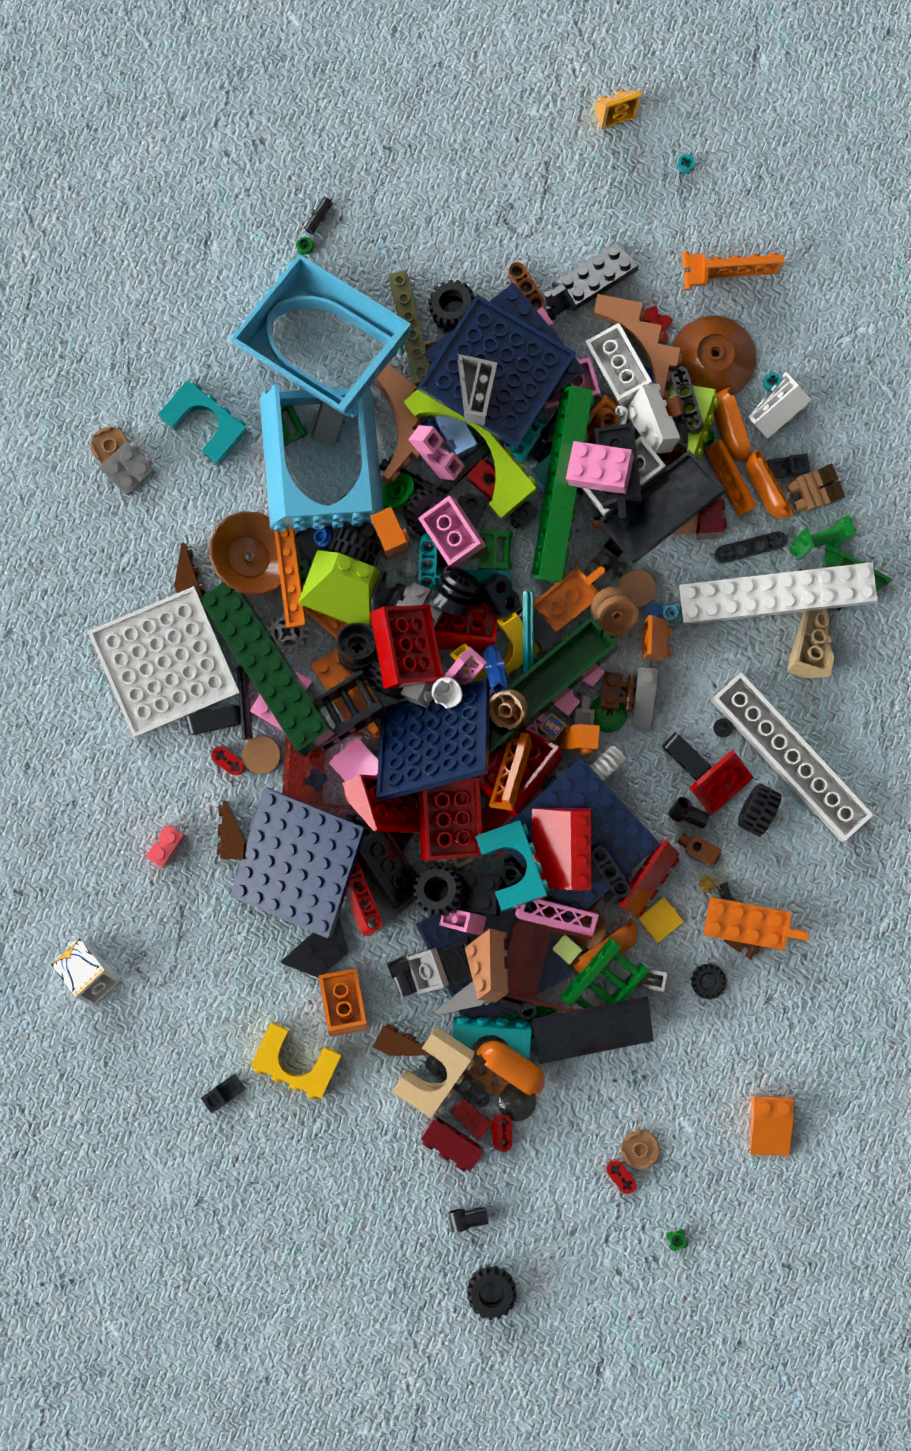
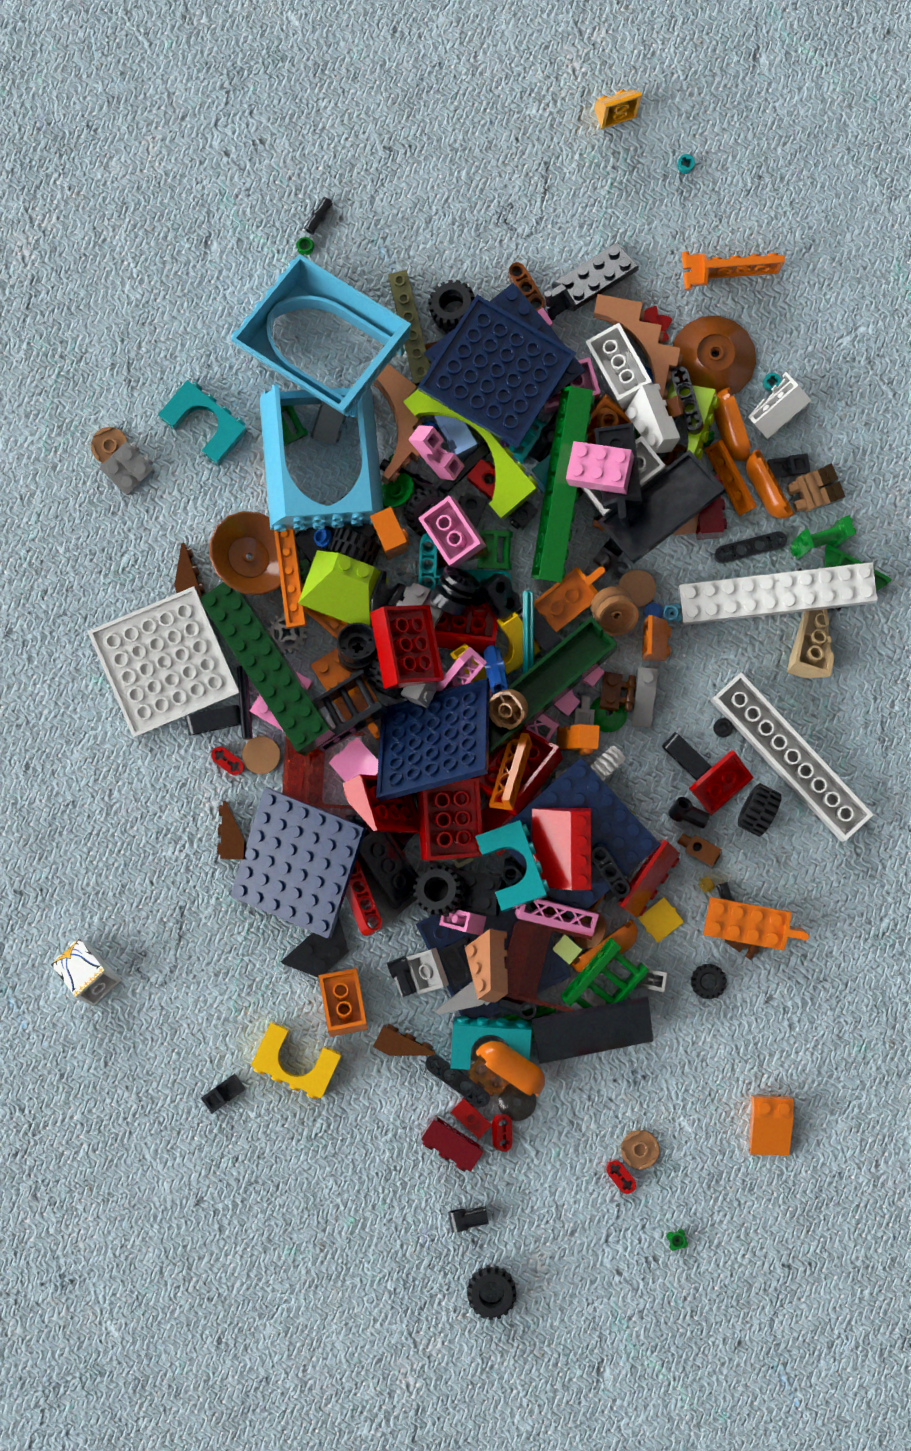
(169, 842): coral piece -> none
(315, 774): dark blue plate -> none
(429, 1096): tan arch -> none
(447, 692): white hair -> none
(476, 386): light grey wedge -> none
(553, 726): tile -> none
(622, 413): white arm -> none

